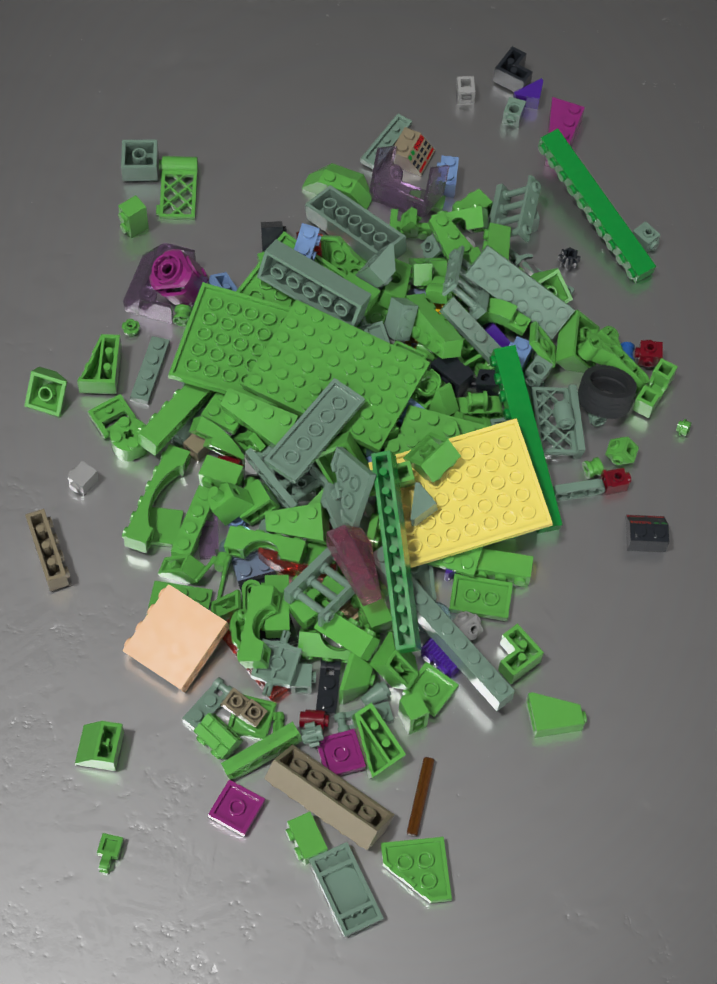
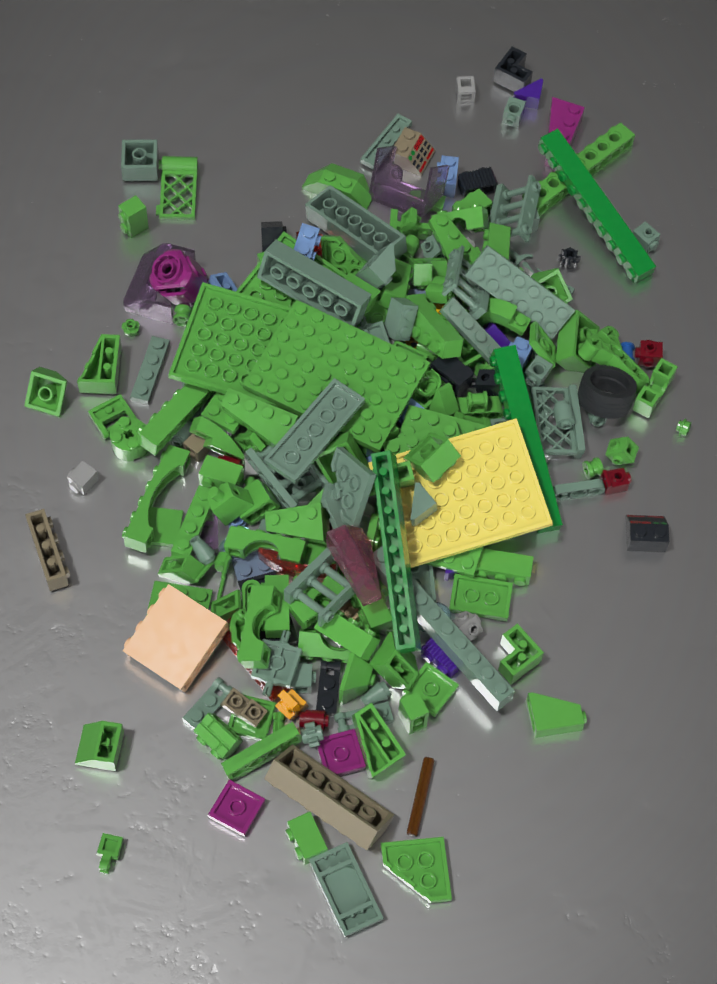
(202, 550): none -> sand green cone
(291, 704): none -> light orange brick
(412, 246): none -> bright green brick
(479, 179): none -> black brick
(594, 158): none -> bright green brick

